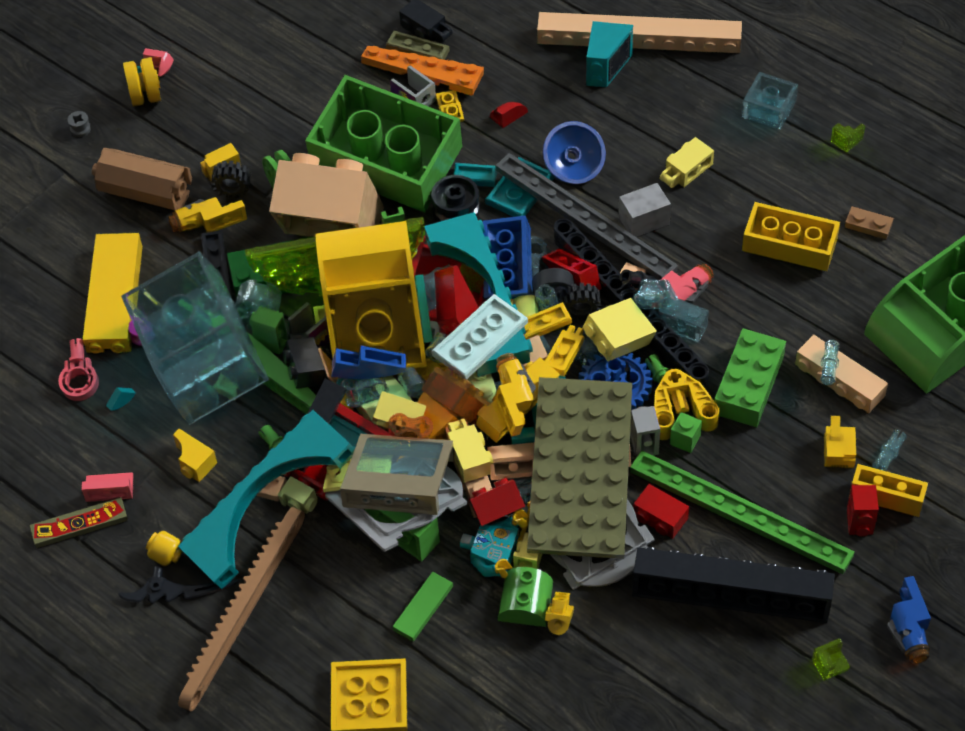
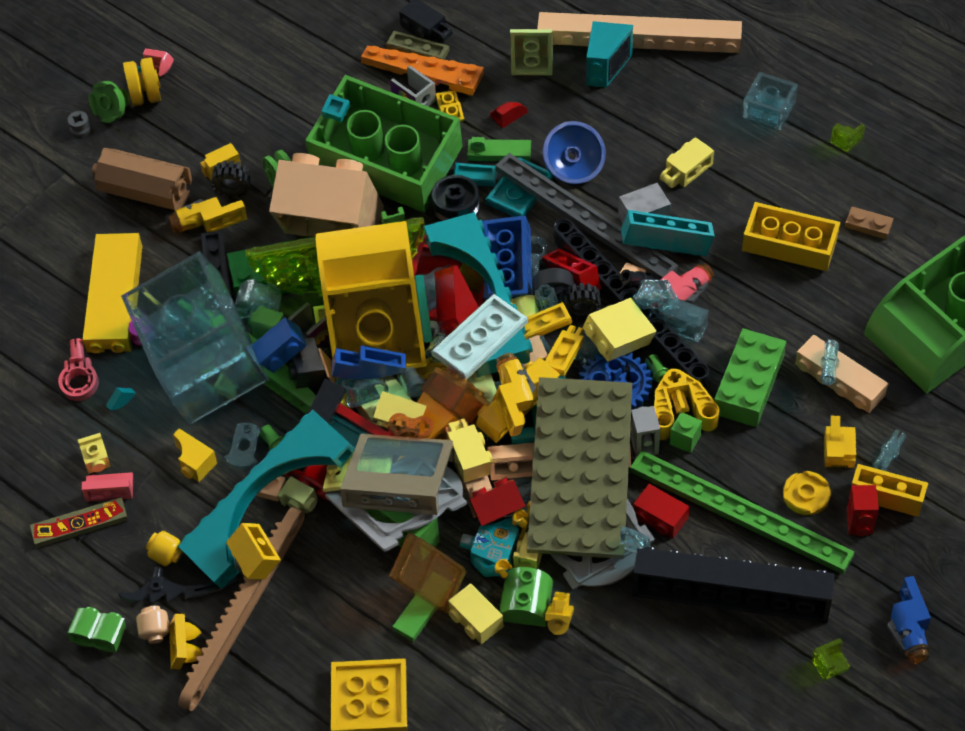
(94, 453): none -> light yellow brick
(97, 629): none -> bright green brick
(108, 101): none -> bright green tile
(153, 624): none -> light nougat head
(180, 650): none -> yellow tile
(245, 458): none -> clear light blue piece
(253, 551): none -> yellow brick
(279, 345): none -> blue brick
(335, 108): none -> teal tile
(427, 572): none -> clear orange piece
(475, 614): none -> light yellow brick
(496, 150): none -> bright green hinge
(531, 51): none -> yellowish green slope
(633, 539): none -> clear light blue slope
(667, 233): none -> teal brick
(806, 493): none -> yellow tile

